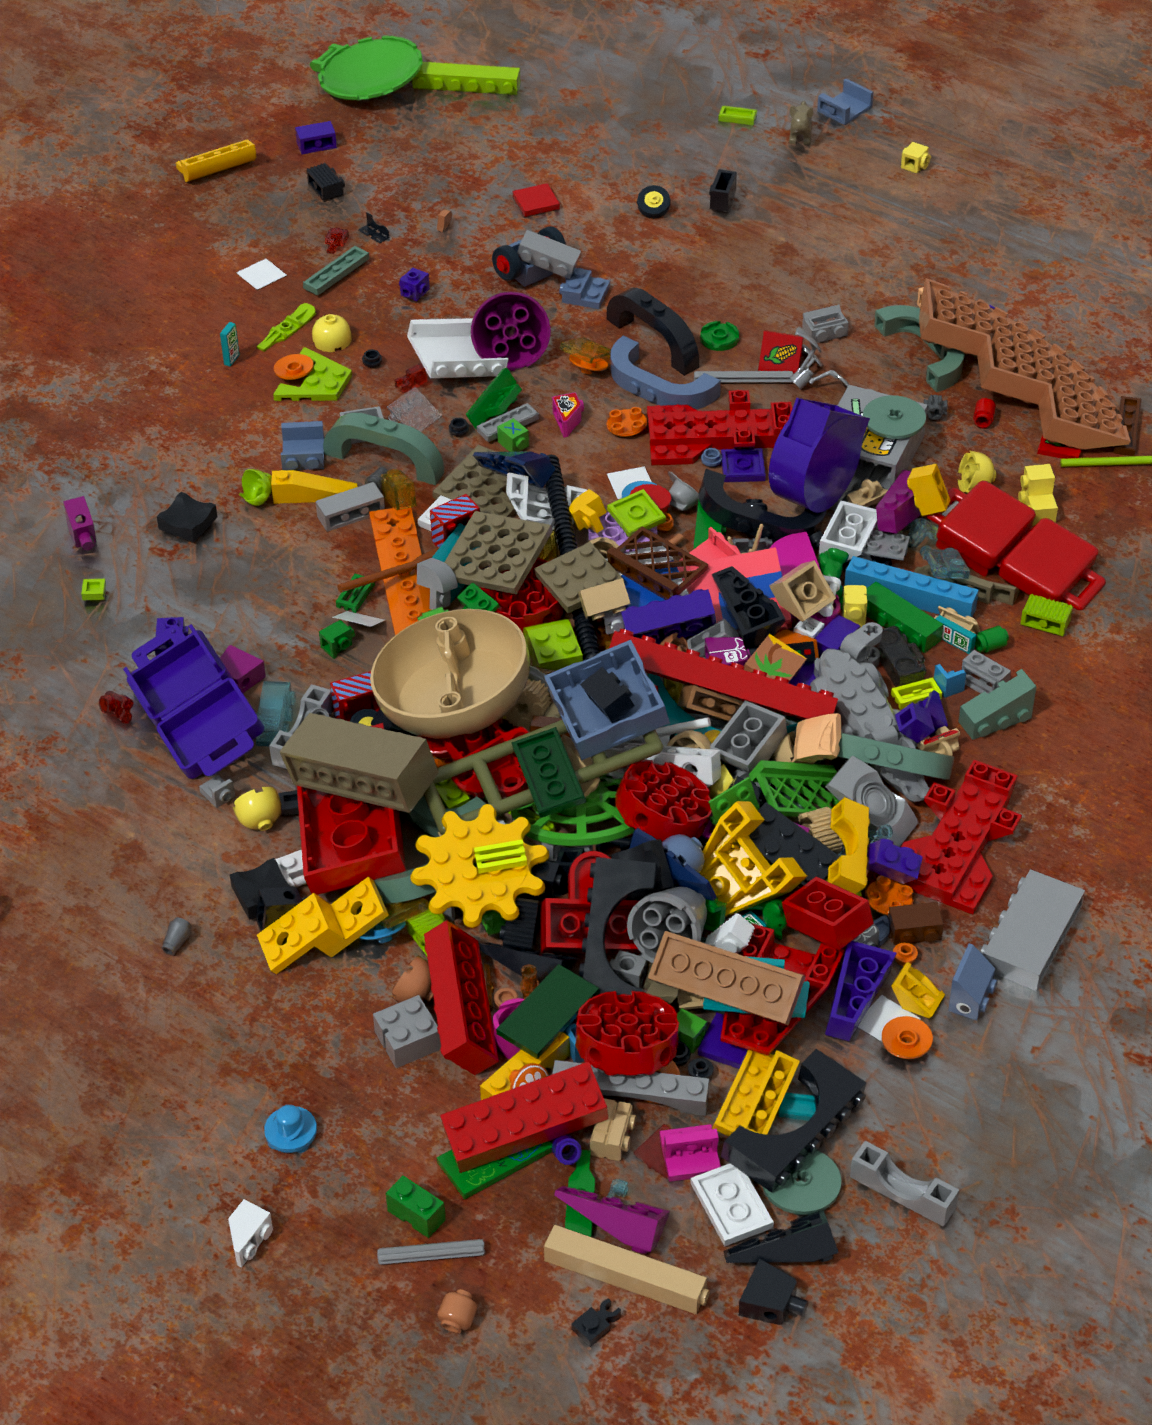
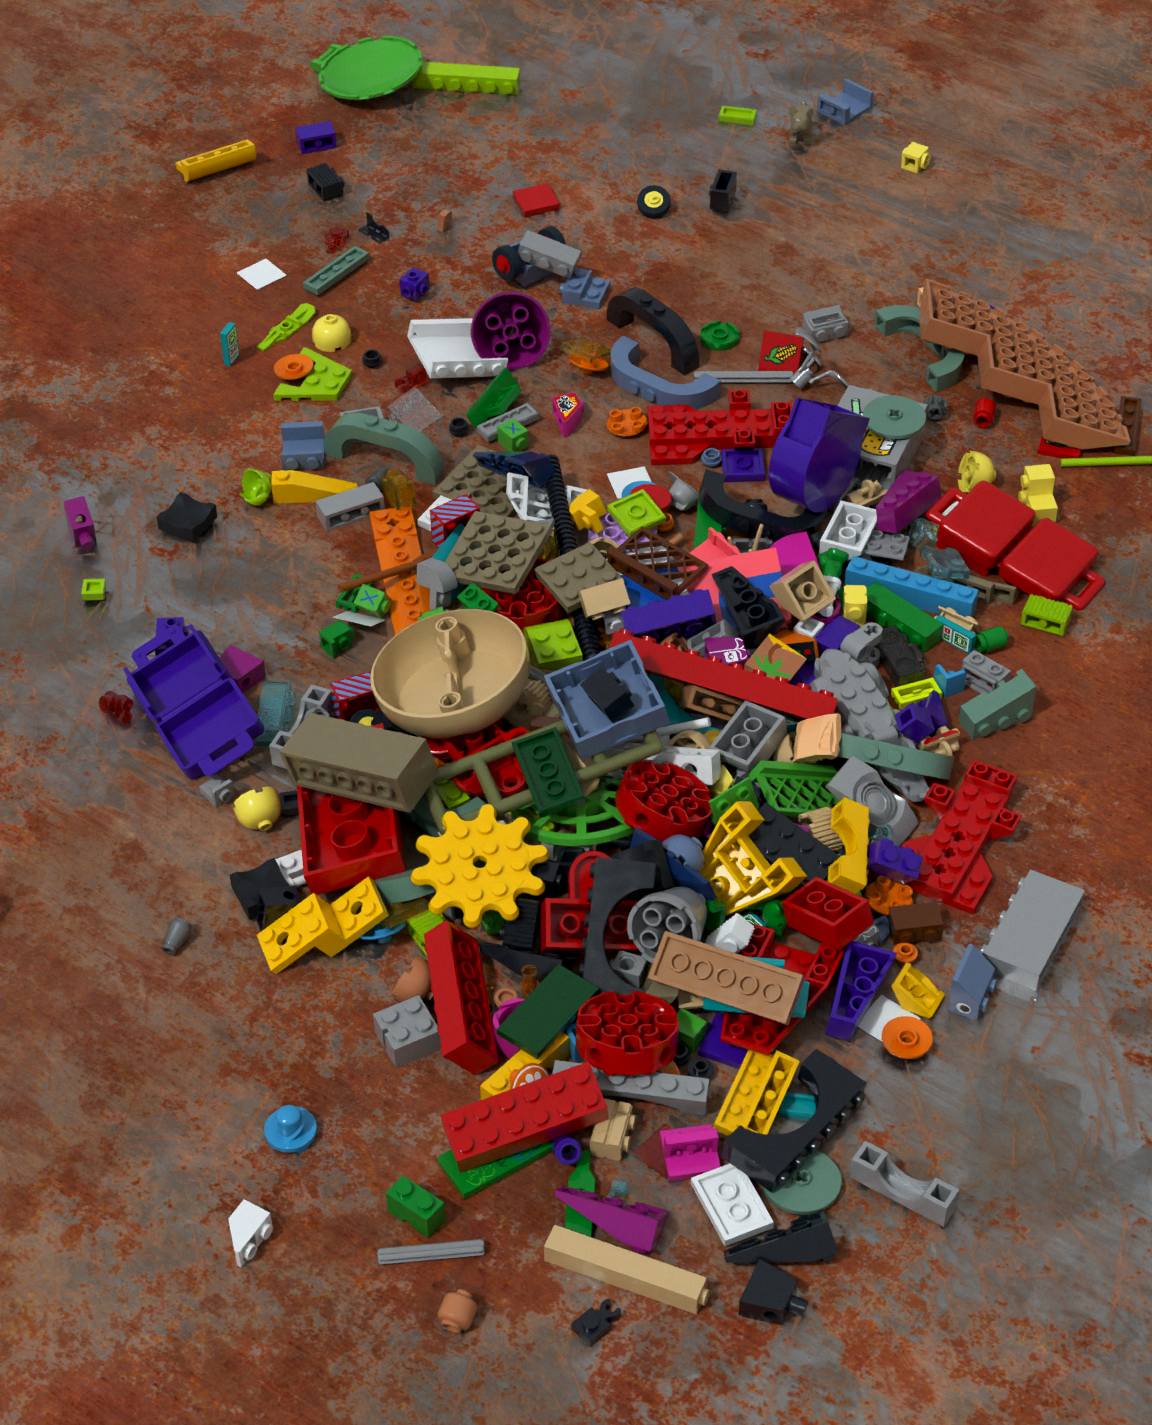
(372, 601): none -> bright green brick
(500, 852): neon yellow tile -> none
(928, 489): yellow brick -> none

